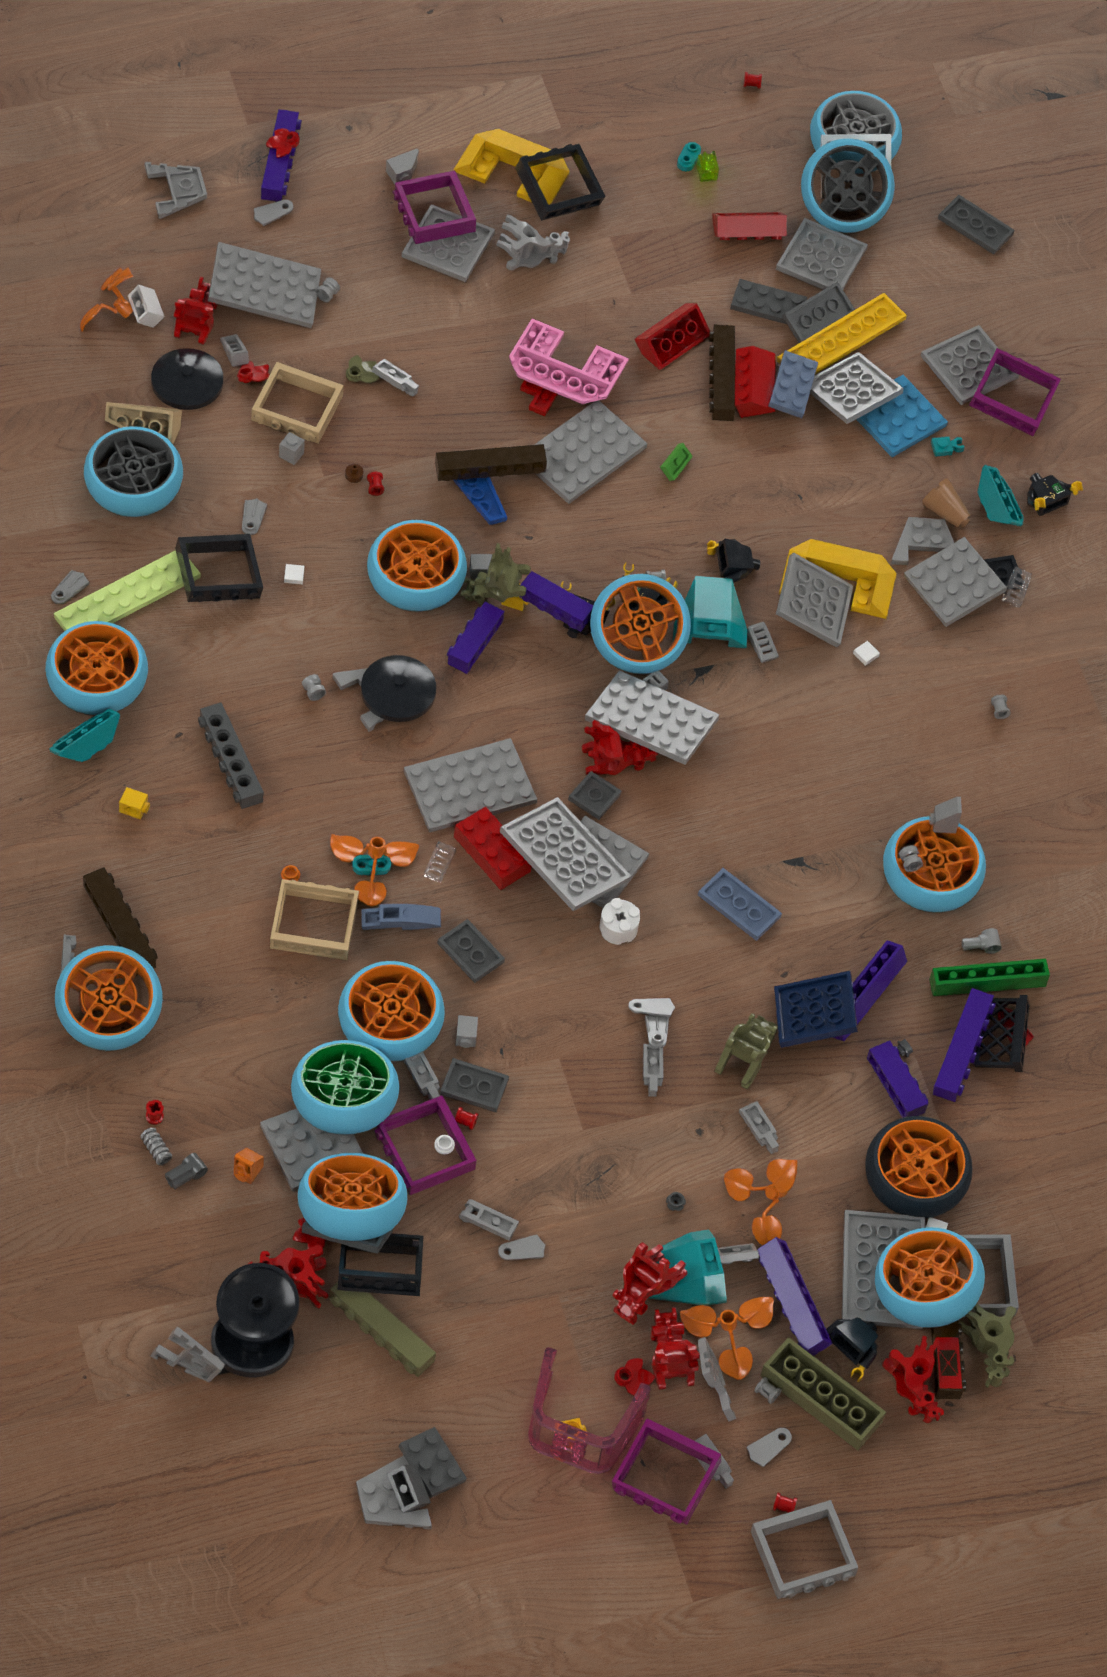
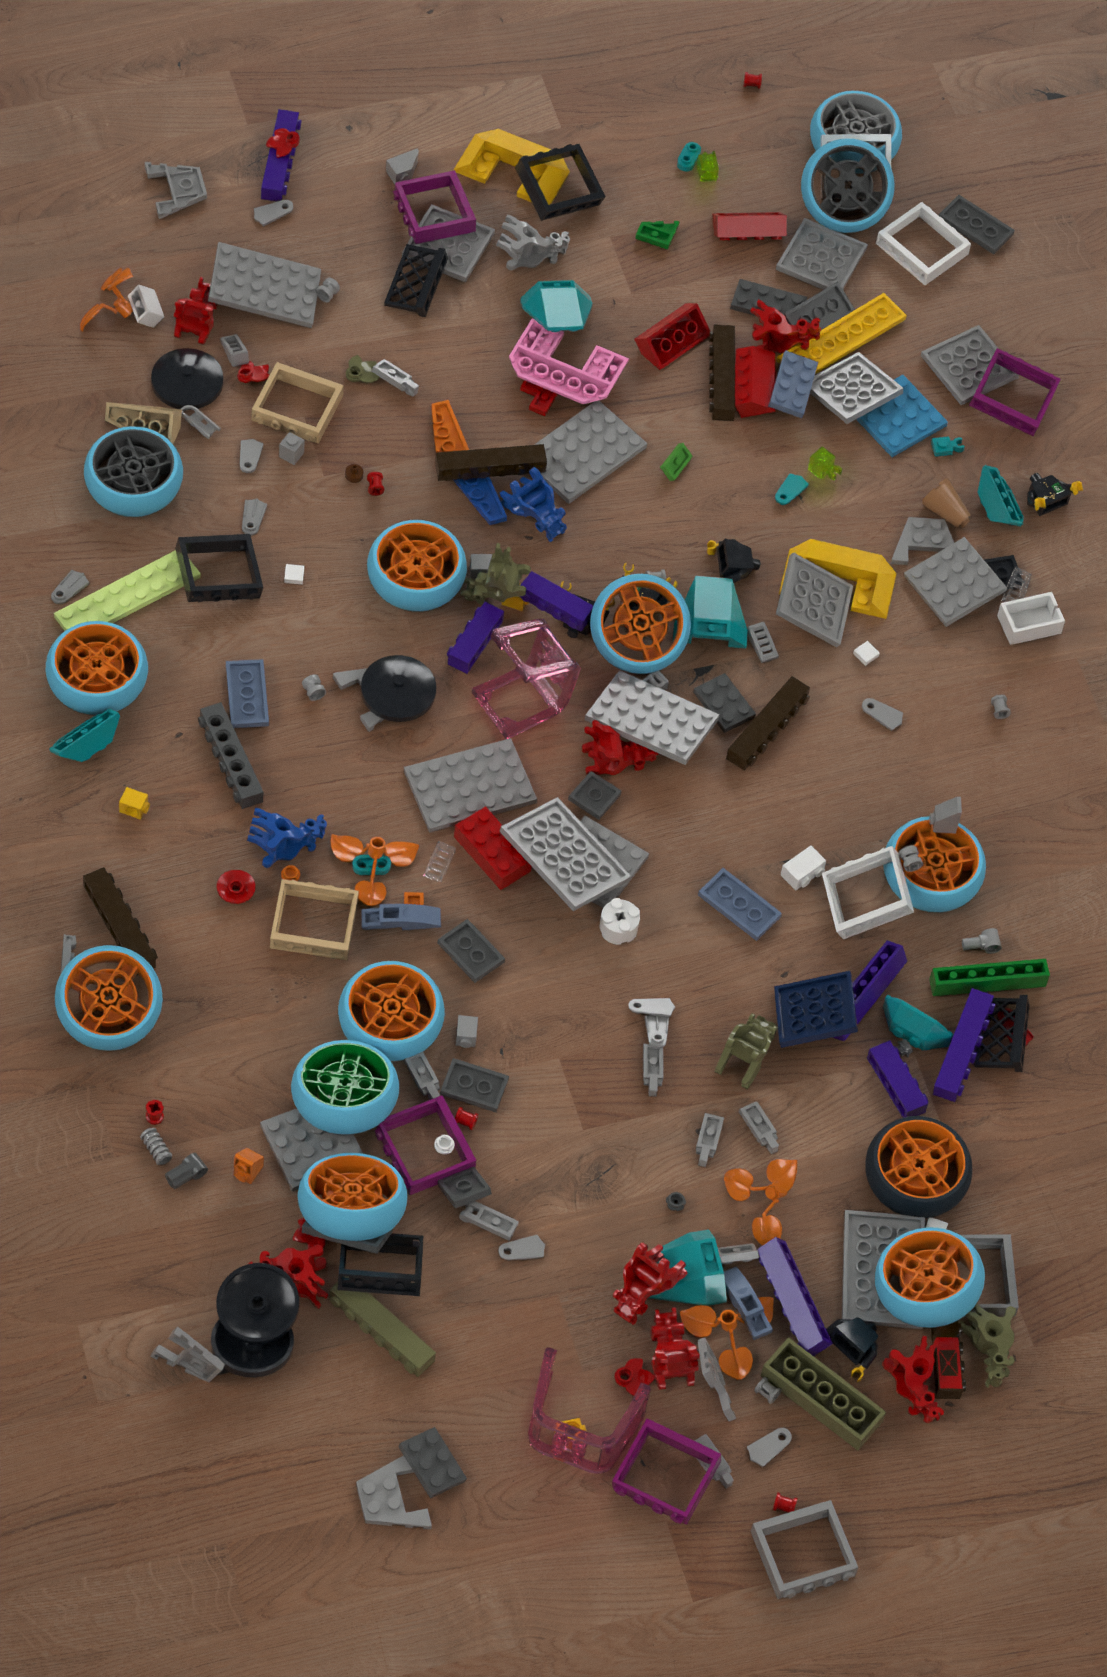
(195, 421): none -> light grey piece
(236, 880): none -> red dish
(247, 693): none -> sand blue plate
(250, 454): none -> light grey piece
(282, 837): none -> blue animal
(409, 1488): dark grey brick -> none
(414, 898): none -> orange plate
(430, 280): none -> black fence
(446, 428): none -> orange wing
(464, 1187): none -> dark grey plate
(535, 500): none -> blue animal
(552, 665): none -> clear pink windscreen
(558, 305): none -> teal wedge
(657, 233): none -> green wing
(708, 1137): none -> light grey hinge
(725, 699): none -> dark grey plate
(747, 1303): none -> sand blue slope
(768, 723): none -> dark brown brick
(778, 334): none -> red animal
(790, 489): none -> teal piece
(803, 868): none -> white brick
(822, 463): none -> clear neon green brick
(874, 918): none -> white window
(883, 713): none -> light grey piece
(907, 259): none -> white window
(914, 1025): none -> teal wedge
(1031, 618): none -> white piece

